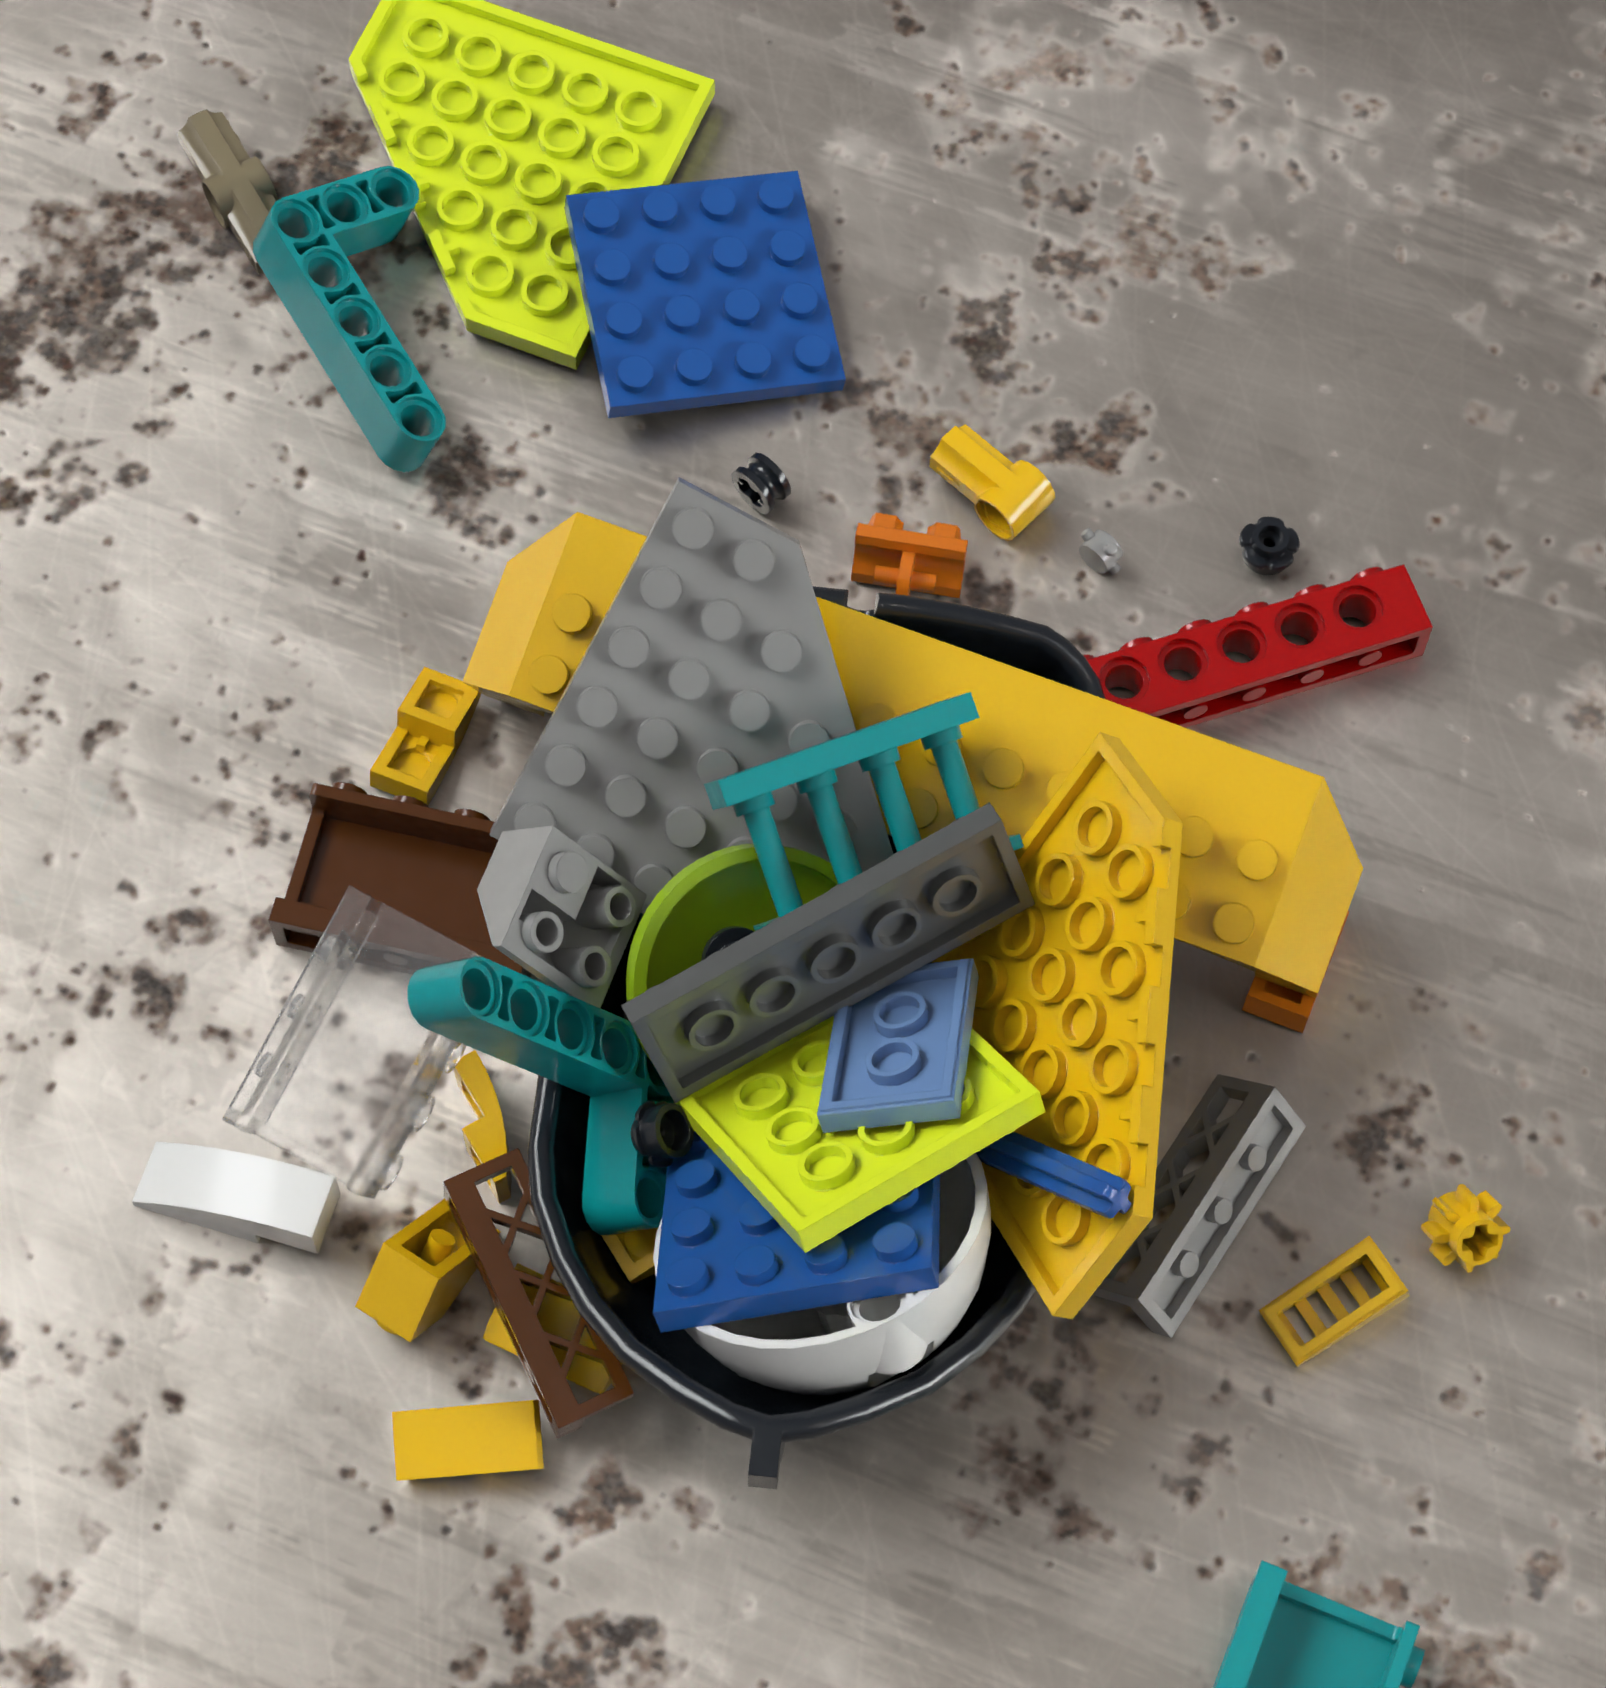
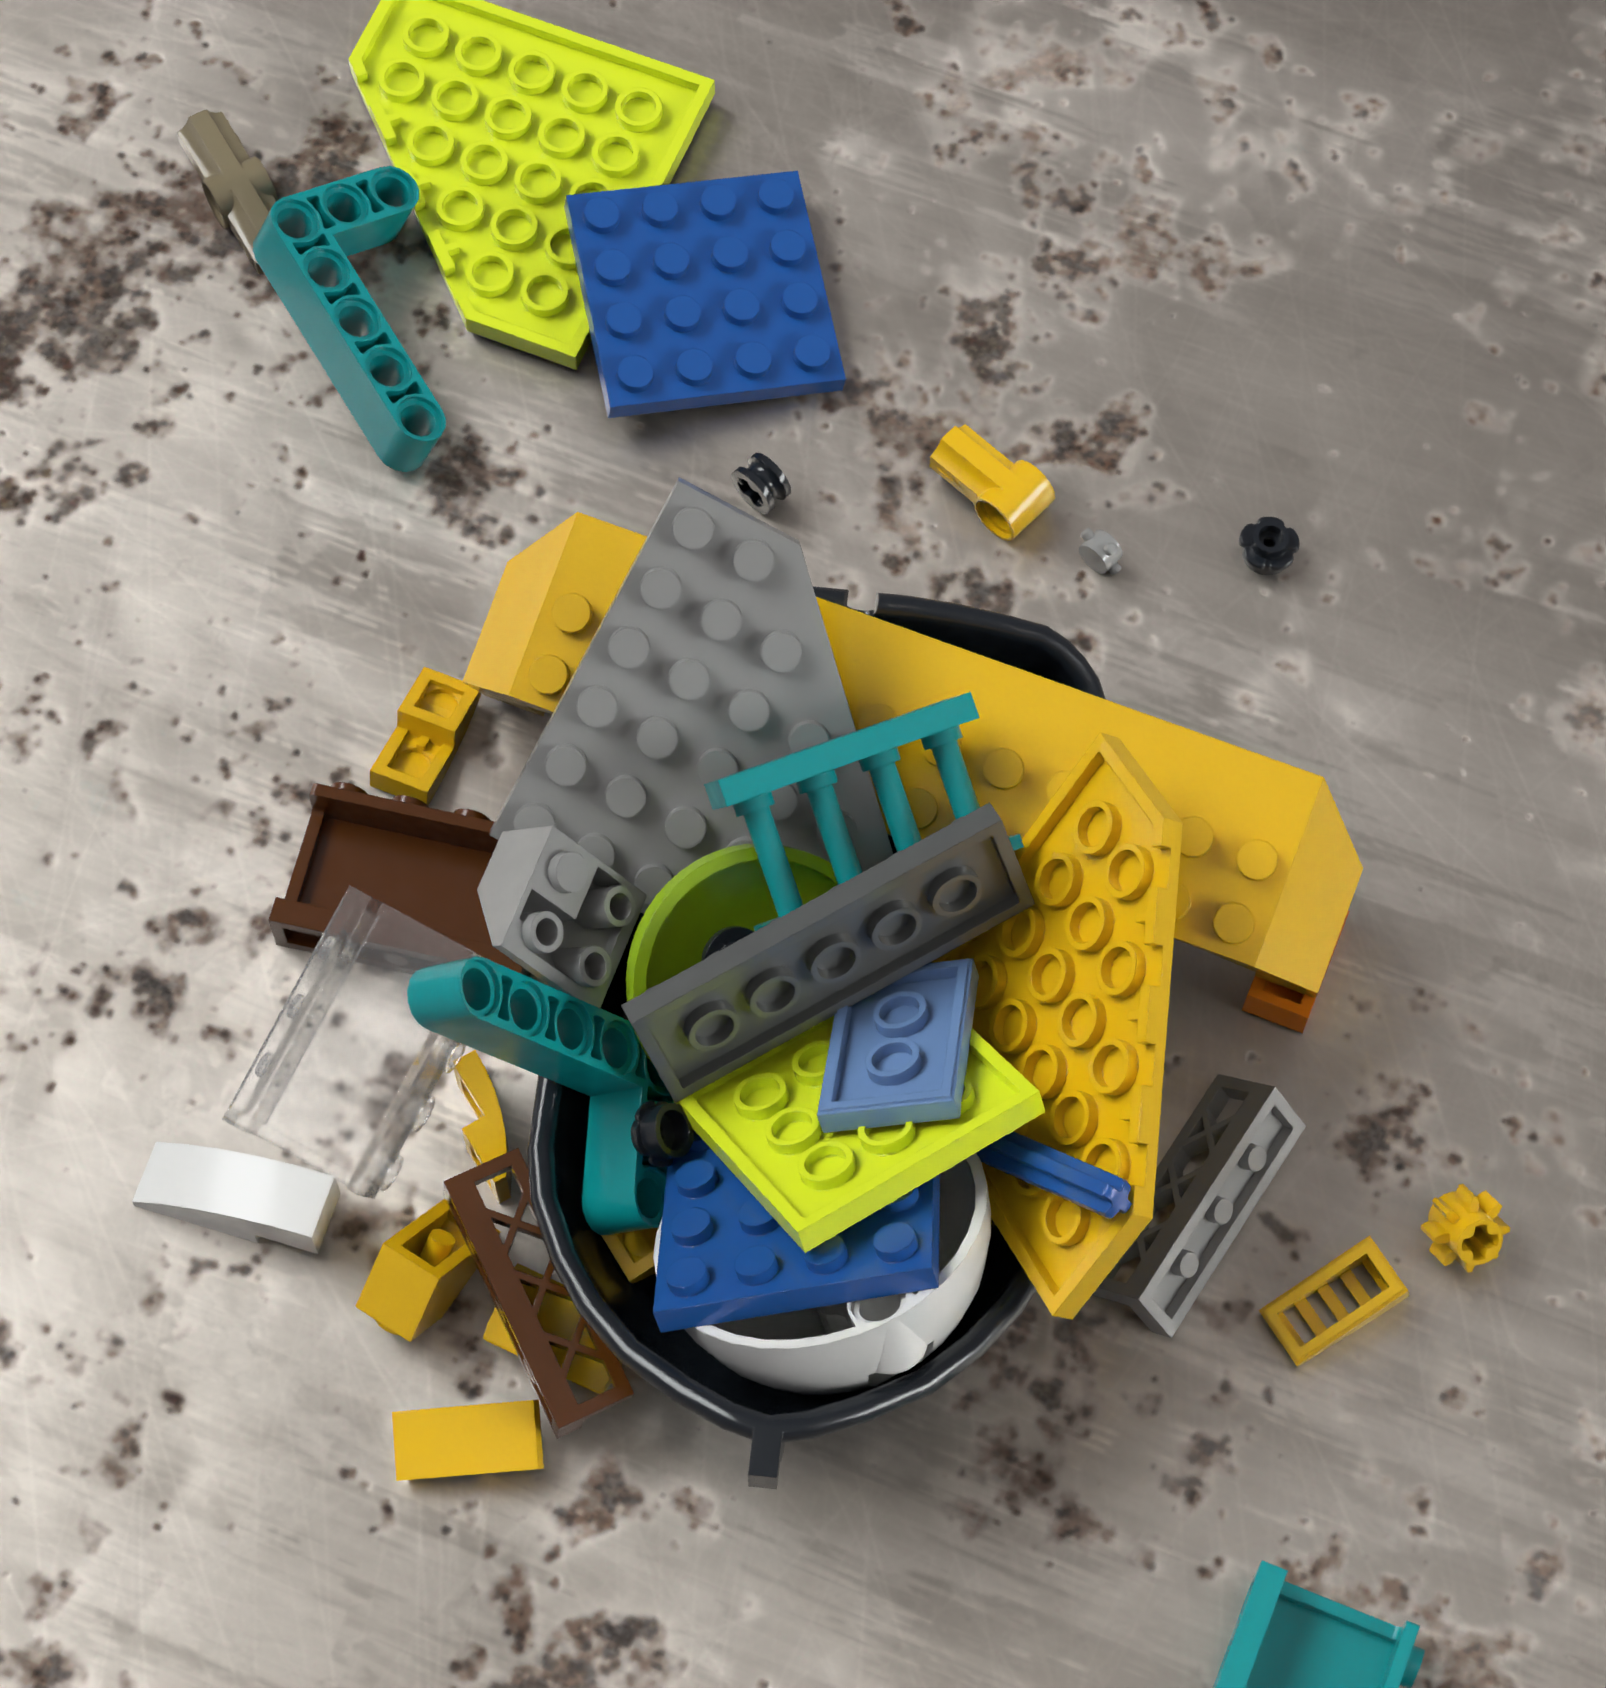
(908, 558): orange hips -> none
(1335, 651): red brick -> none

